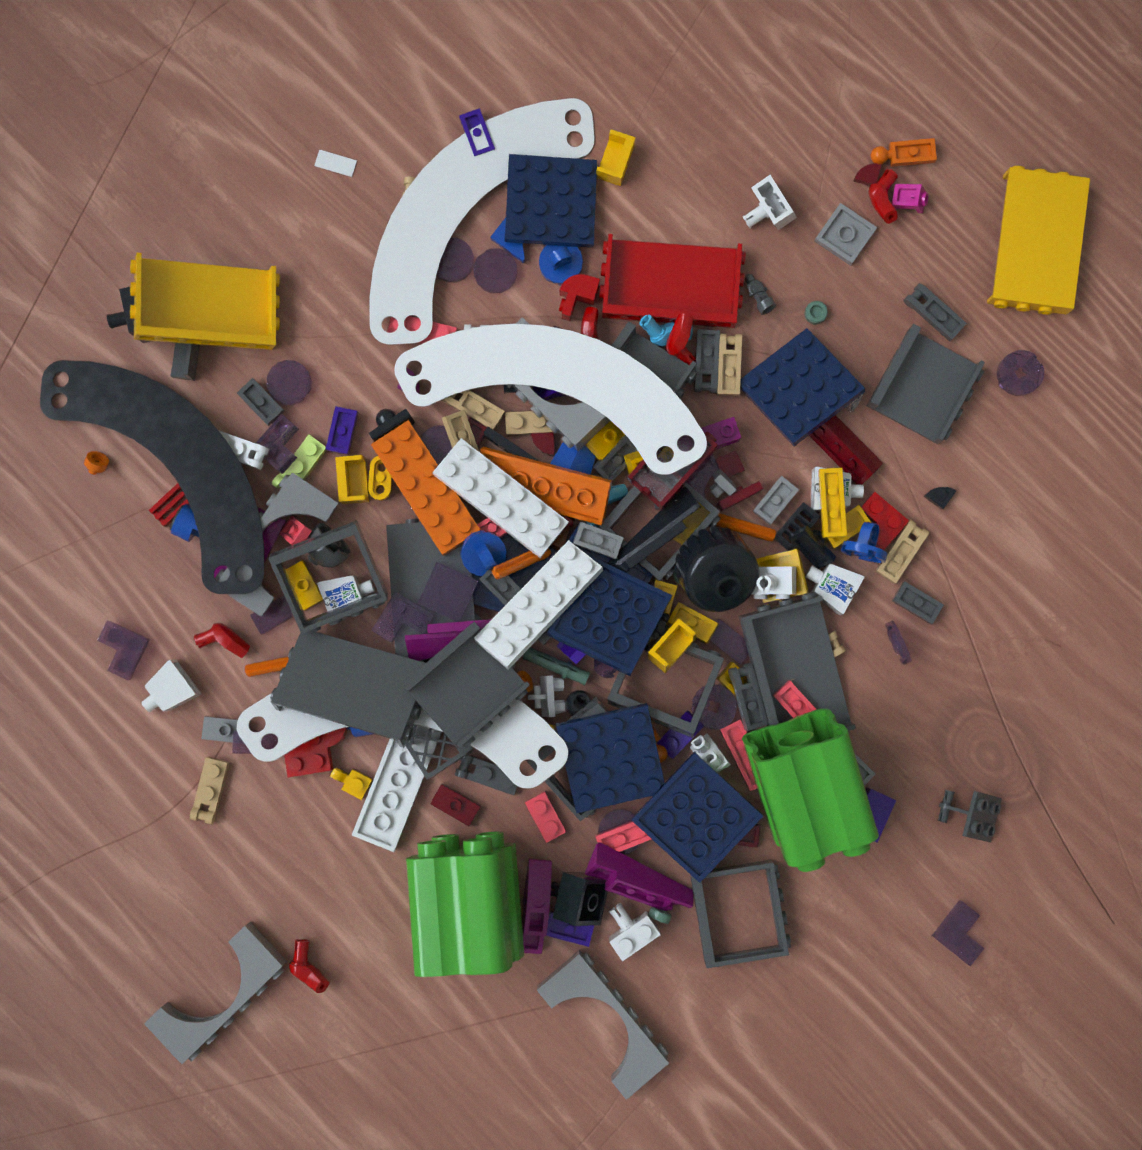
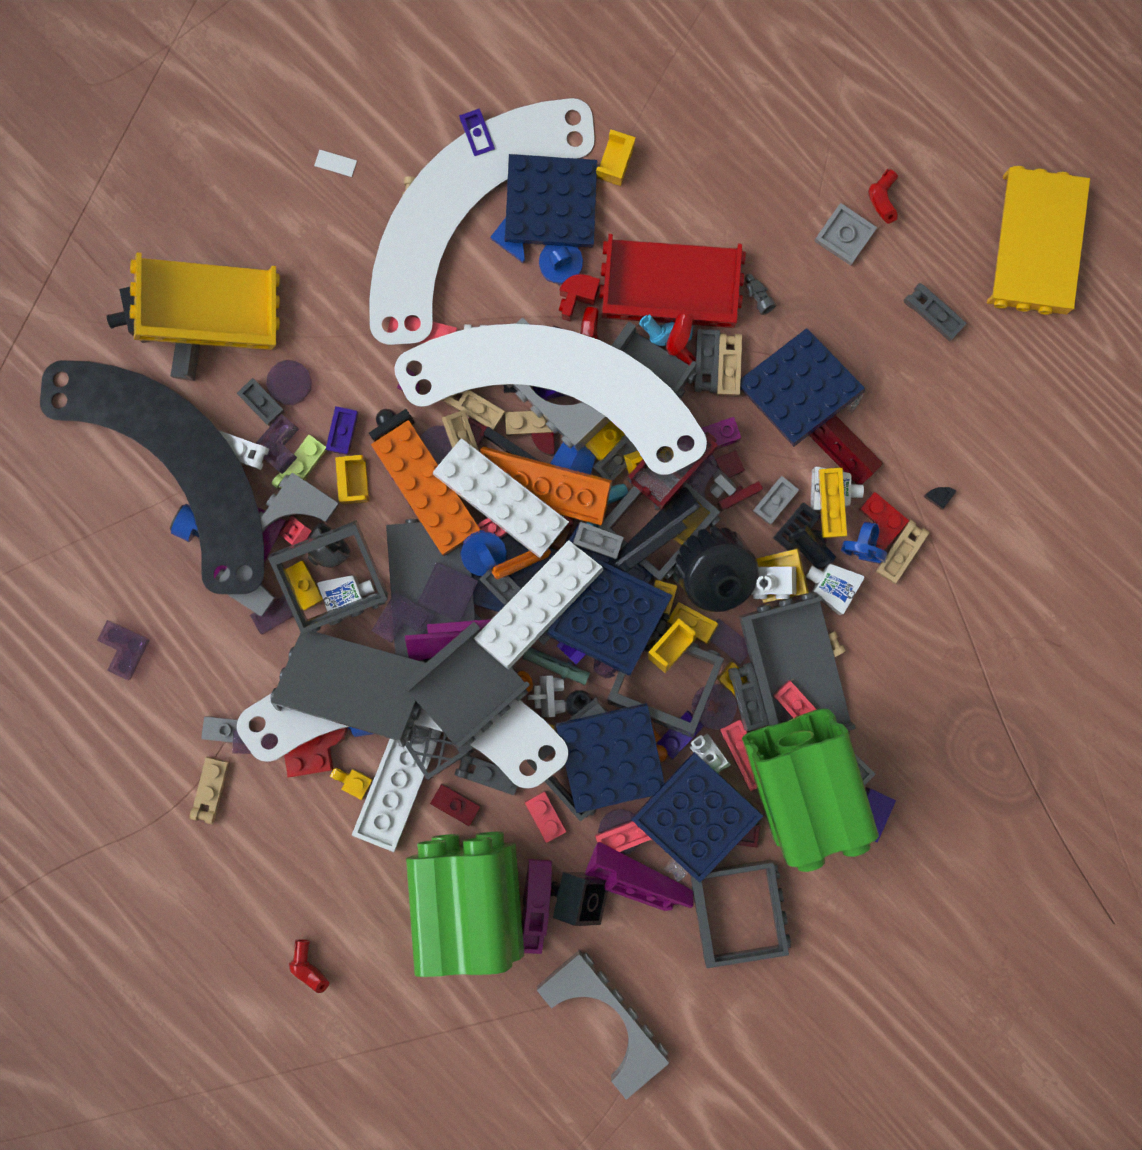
(96, 462): orange tile -> none
(159, 516): red tile -> none
(169, 688): white torso -> none
(186, 1033): light grey arch -> none
(224, 636): red arm -> none
(266, 666): orange axle -> none
(379, 478): yellow plate -> none
(456, 261): clear purple tile -> none
(495, 270): clear purple tile -> none
(568, 932): dark purple plate -> none
(632, 933): white brick -> none
(660, 915): sand green tile -> none
(676, 869): none -> clear wheel
(746, 527): orange axle -> none
(771, 205): white brick -> none
(815, 312): sand green tile -> none
(854, 522): yellow plate -> none
(868, 174): dark red tile -> none
(898, 642): clear purple tile -> none
(906, 152): orange plate -> none
(910, 197): dark pink bracket -> none
(917, 602): dark grey plate -> none
(925, 386): dark grey panel -> none
(953, 933): clear purple plate -> none
(980, 817): dark grey plate -> none
(1030, 365): clear purple plate -> none

